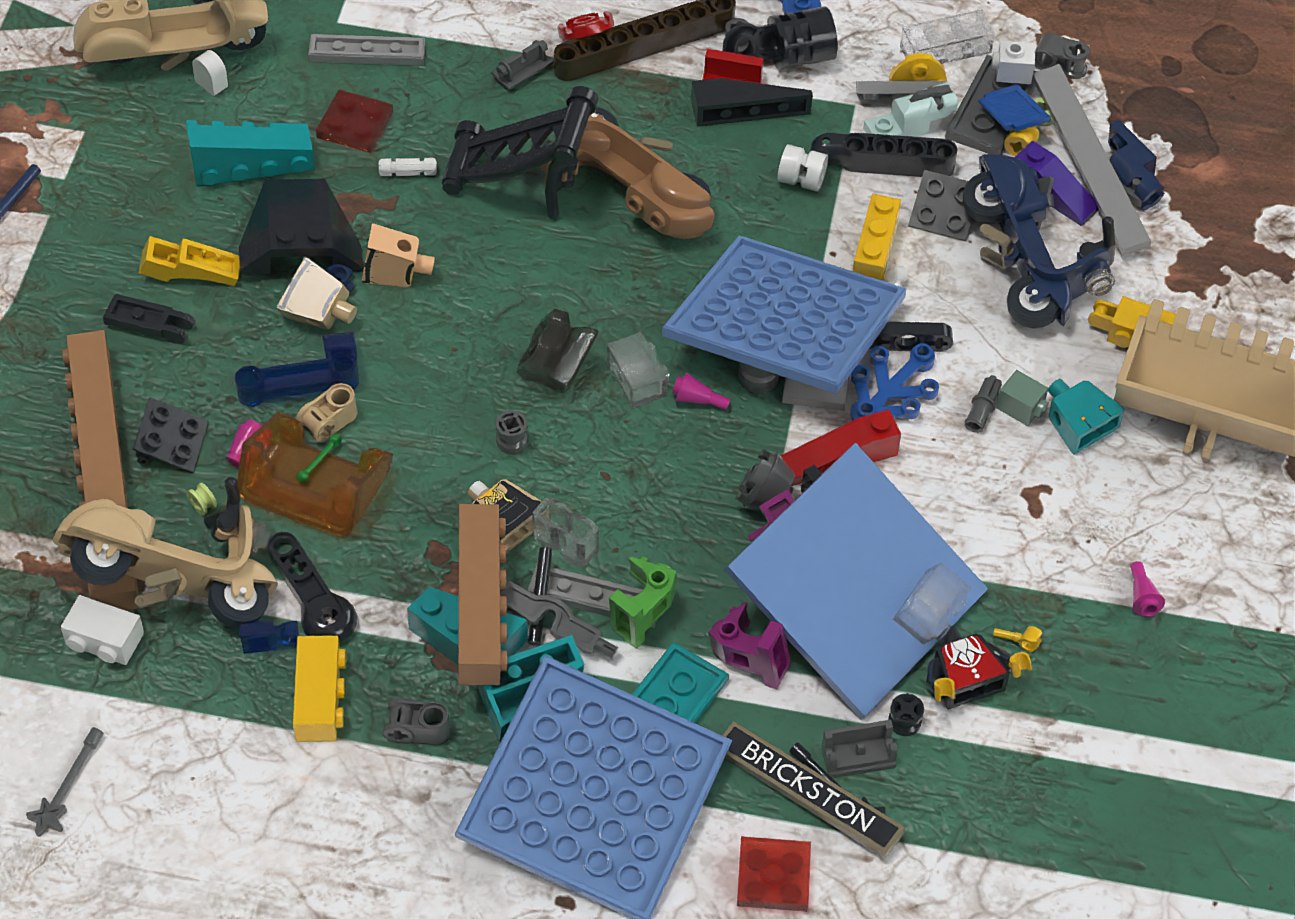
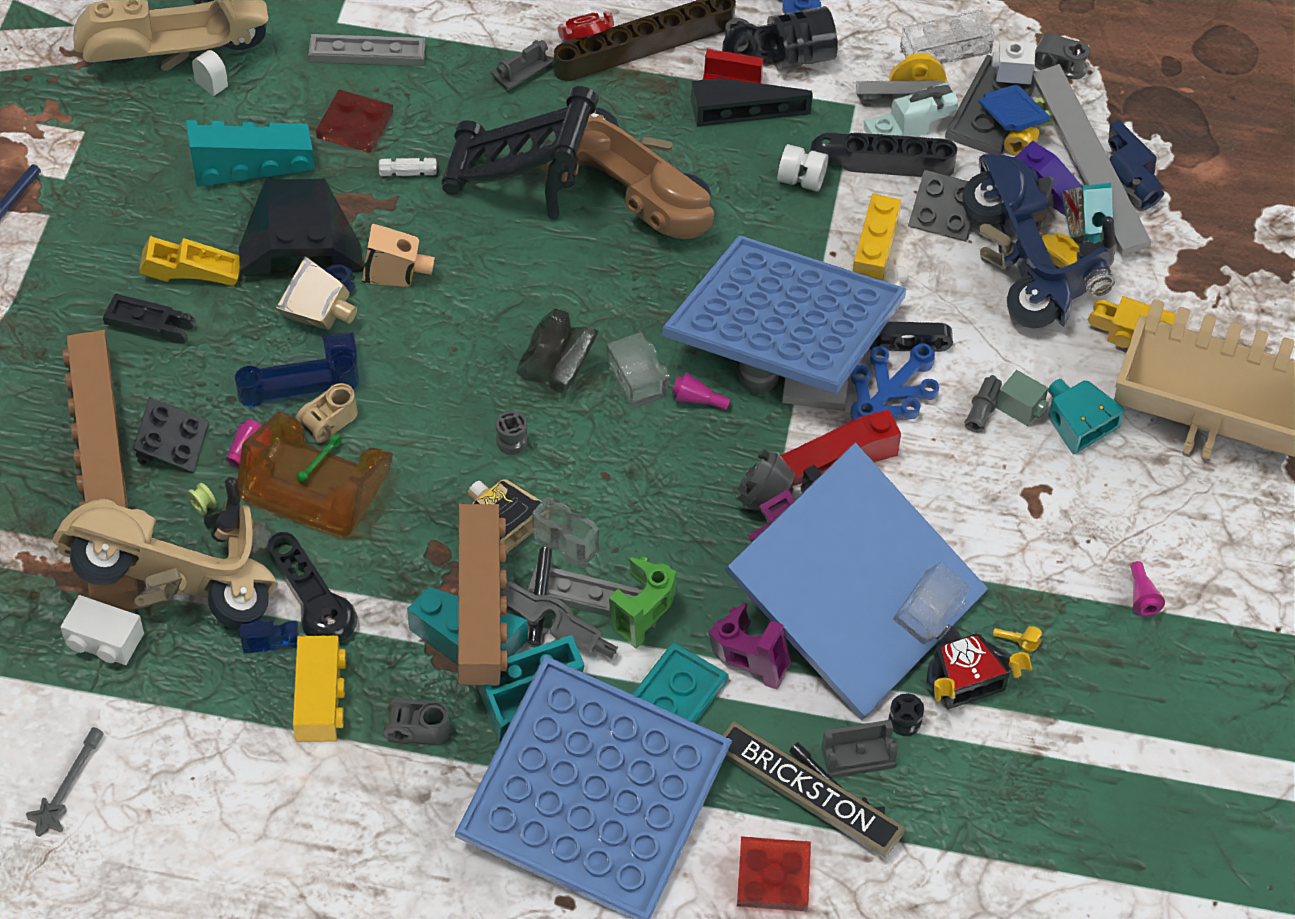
(1061, 249): none -> yellow plate
(1086, 208): none -> torso

